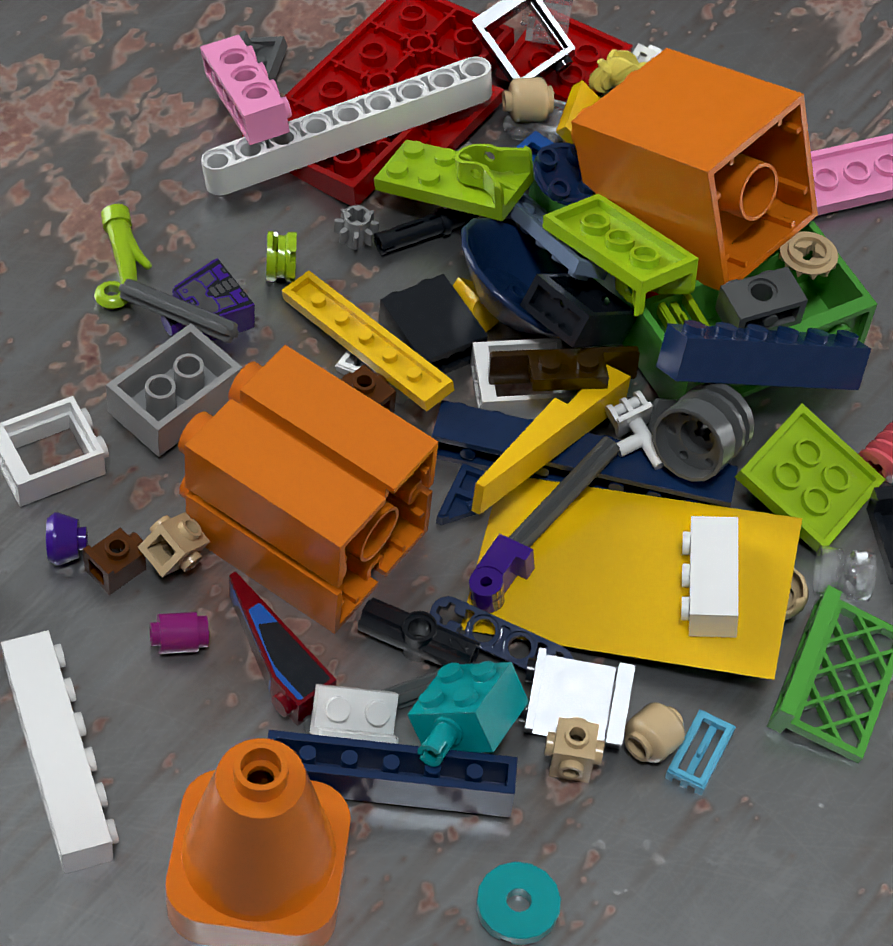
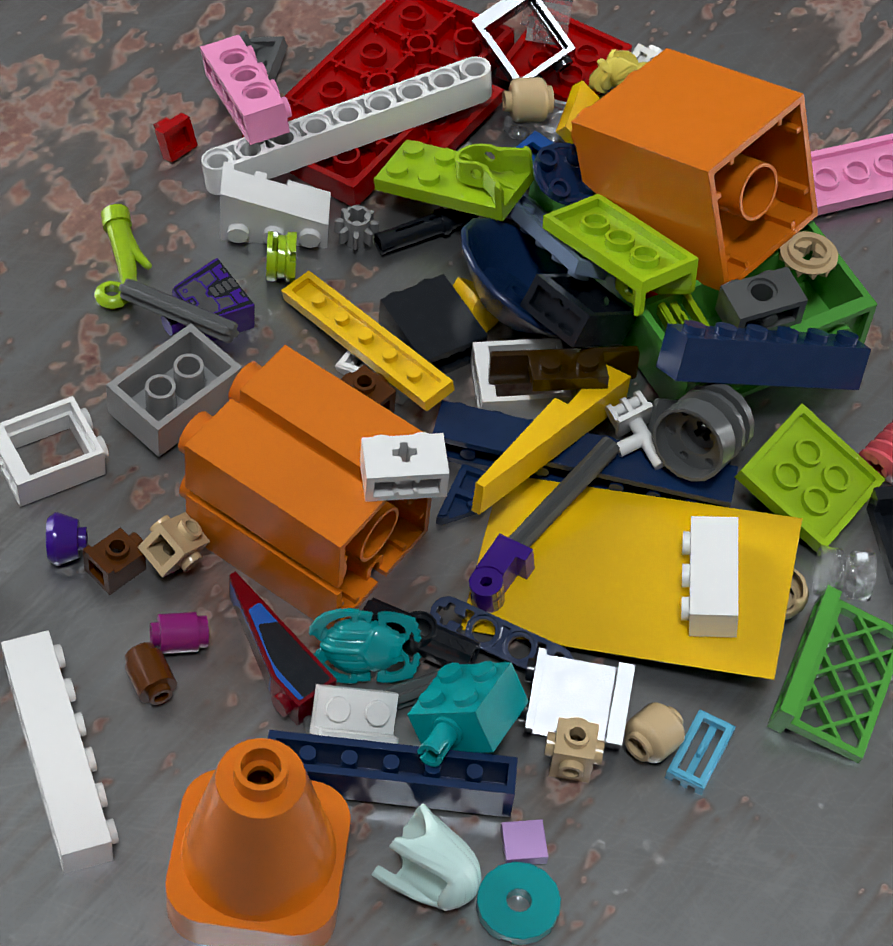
(150, 673): none -> reddish brown brick
(175, 136): none -> red tile
(258, 205): none -> white wedge
(365, 645): none -> teal shield
(404, 467): none -> white brick
(435, 864): none -> light aqua hair
(524, 842): none -> lavender tile

